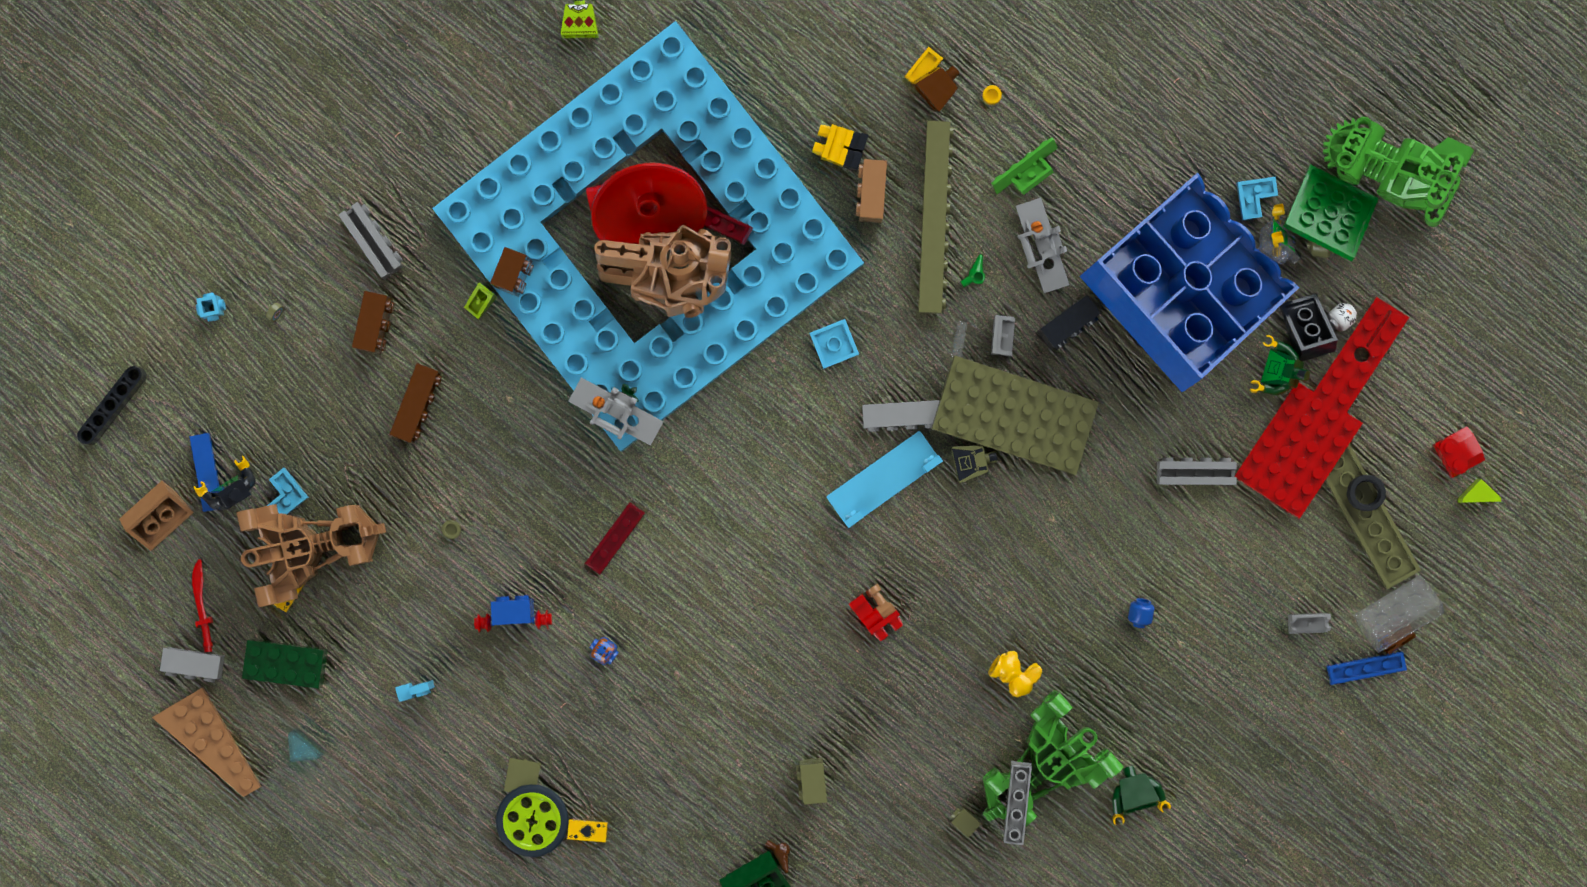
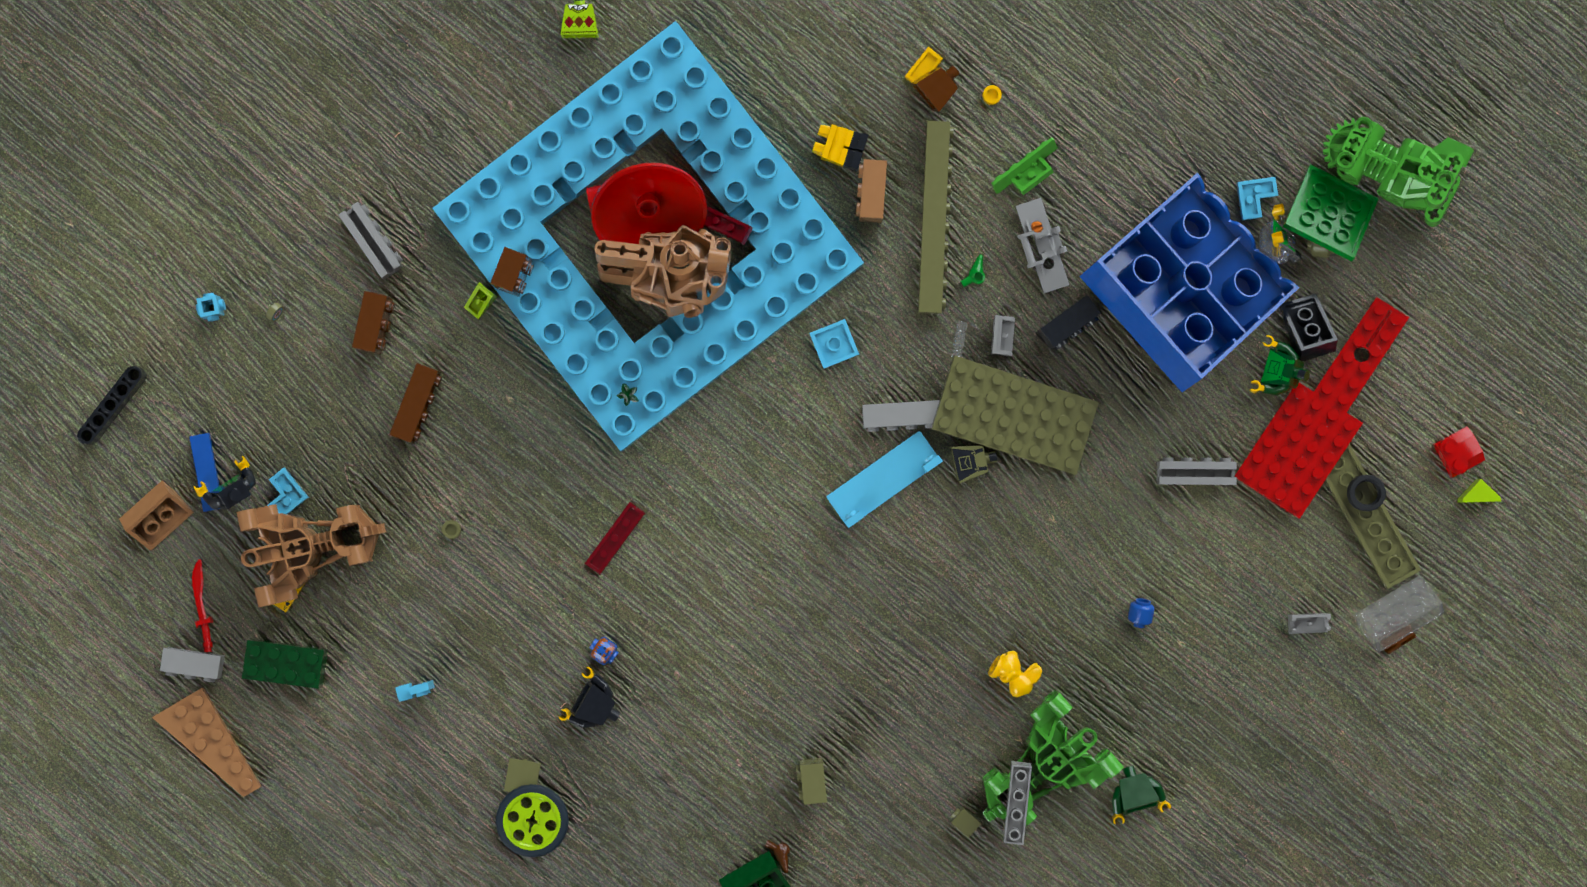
(301, 749): clear light blue slope -> none
(512, 612): blue brick -> none
(587, 830): yellow tile -> none
(593, 704): none -> black torso
(617, 404): light grey piece -> none
(878, 617): red hips -> none
(1342, 316): white head -> none
(1366, 668): blue tile -> none

